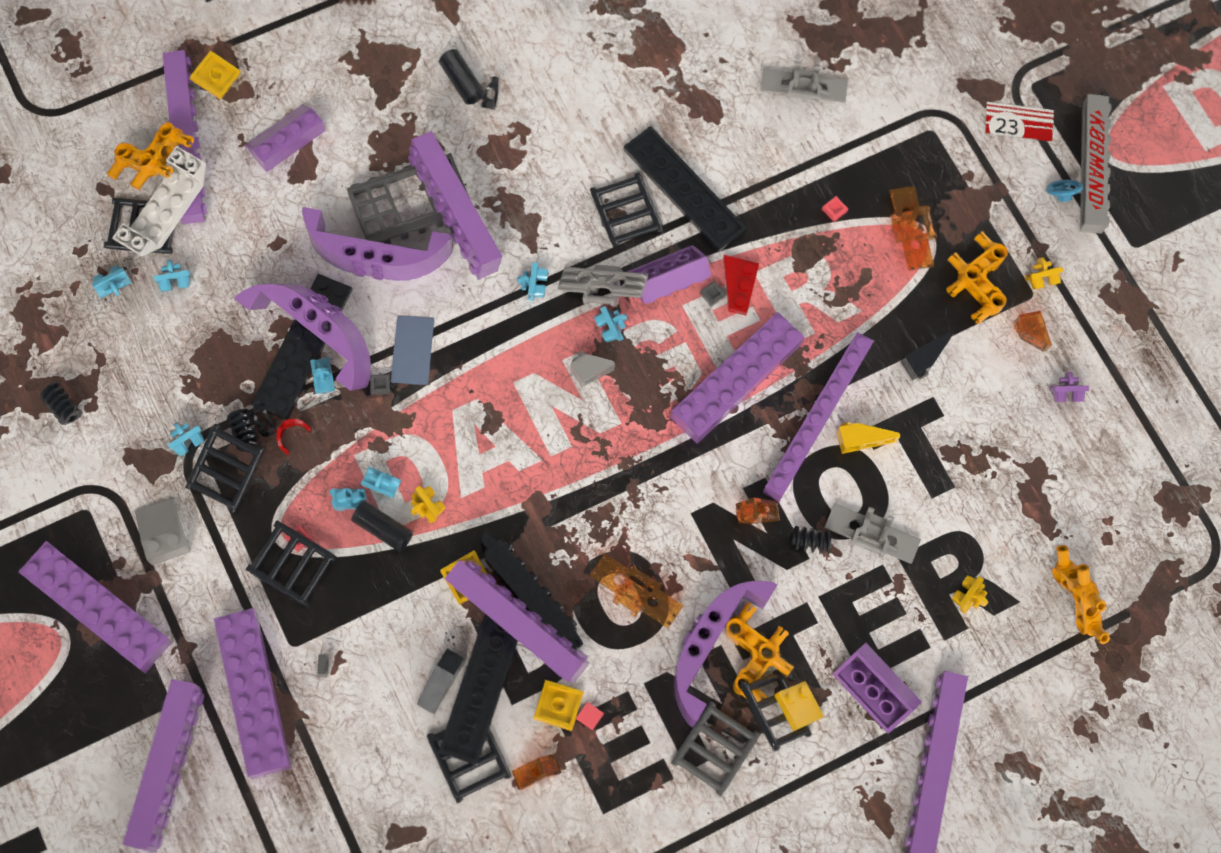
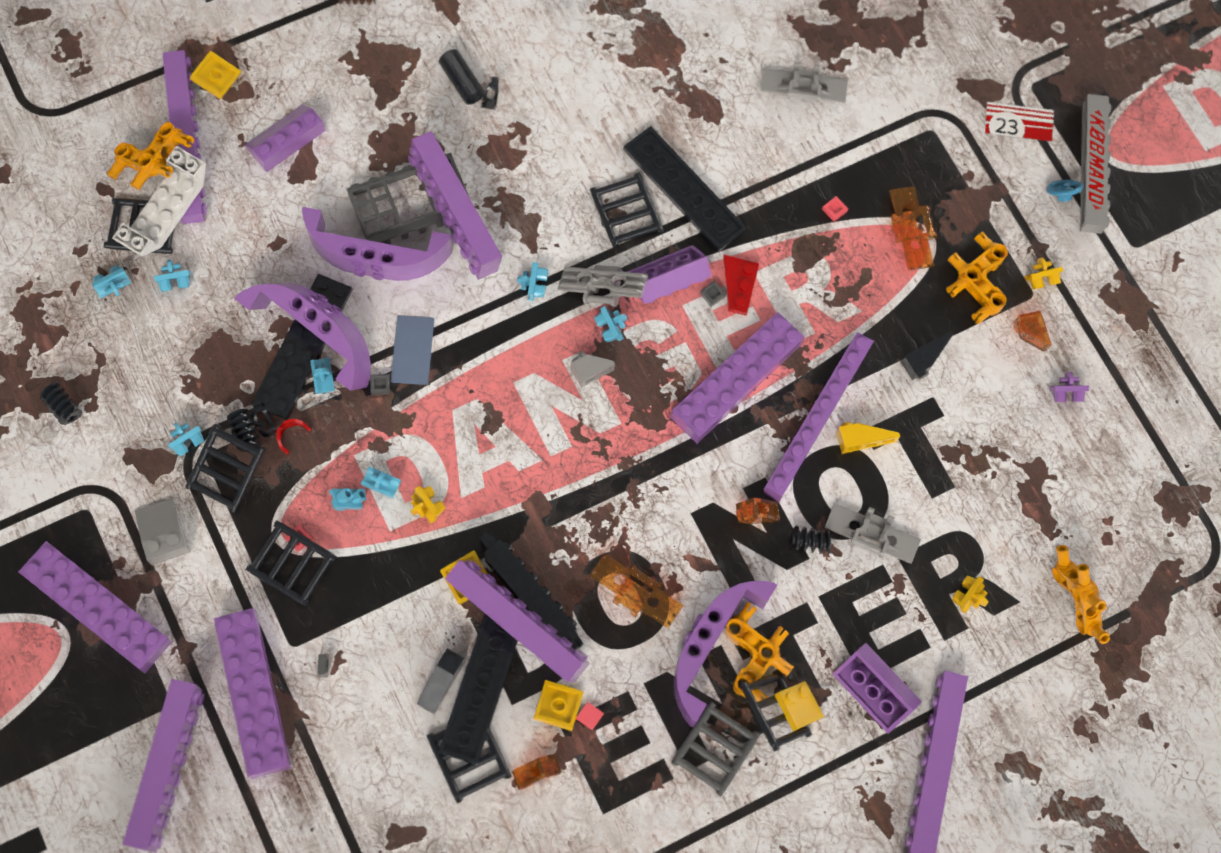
(382, 525): black piece -> none

